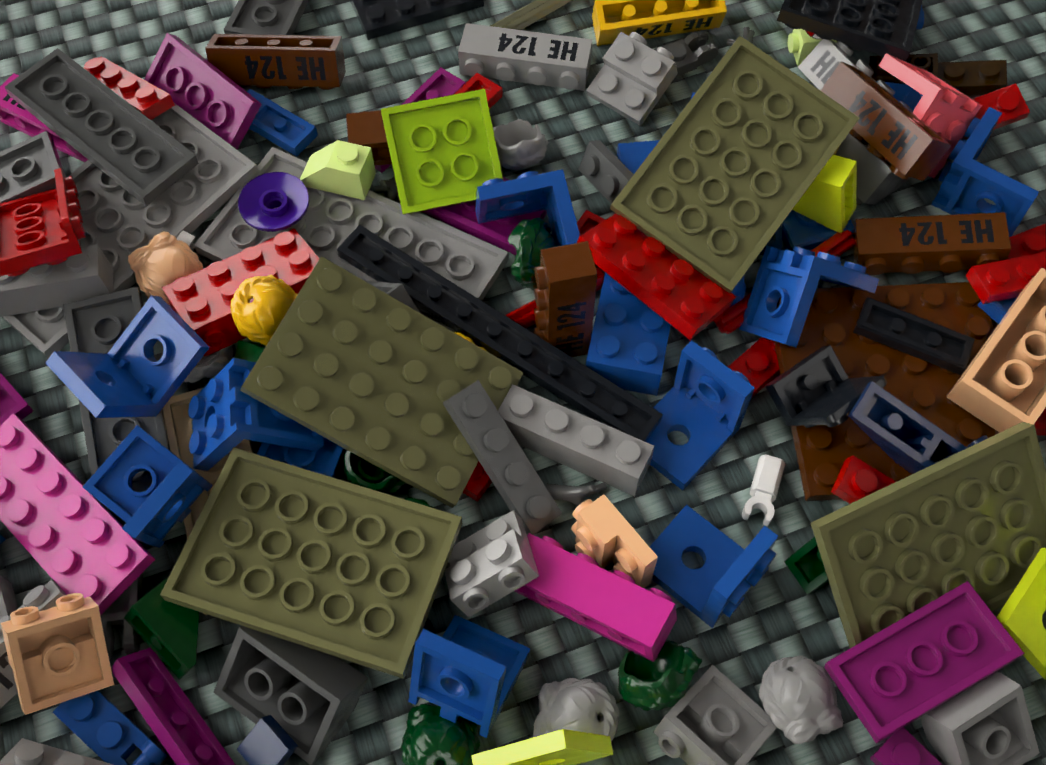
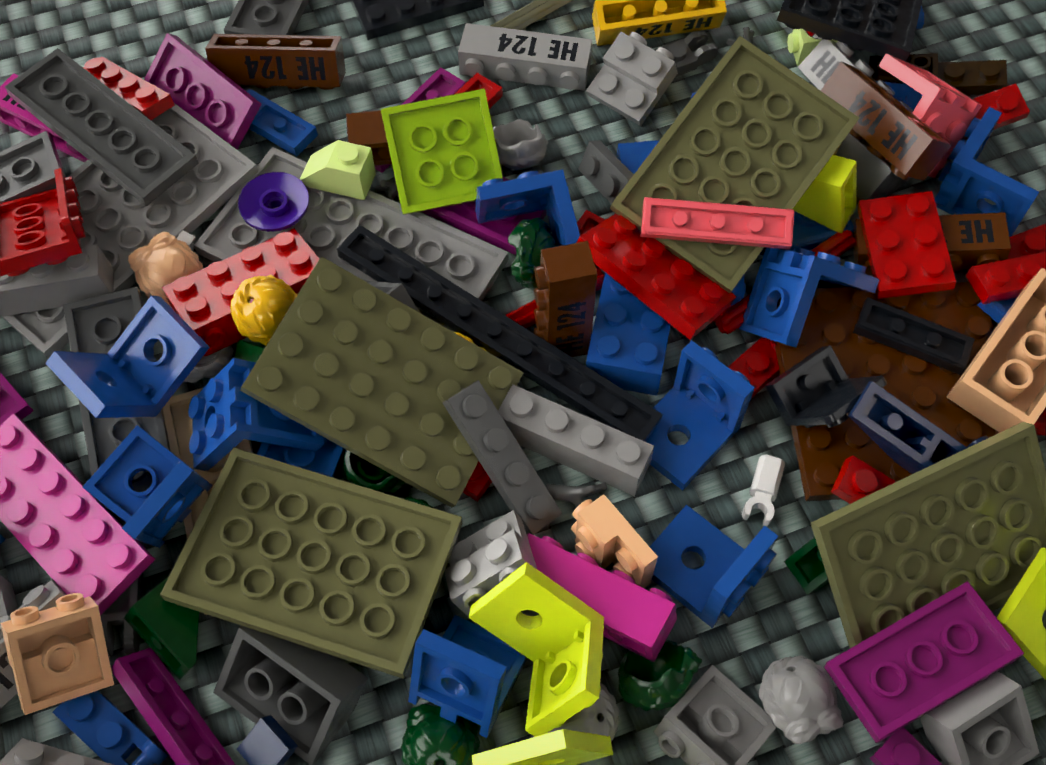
(560, 641): none -> neon yellow bracket
(717, 223): none -> coral tile
(906, 245): none -> red plate

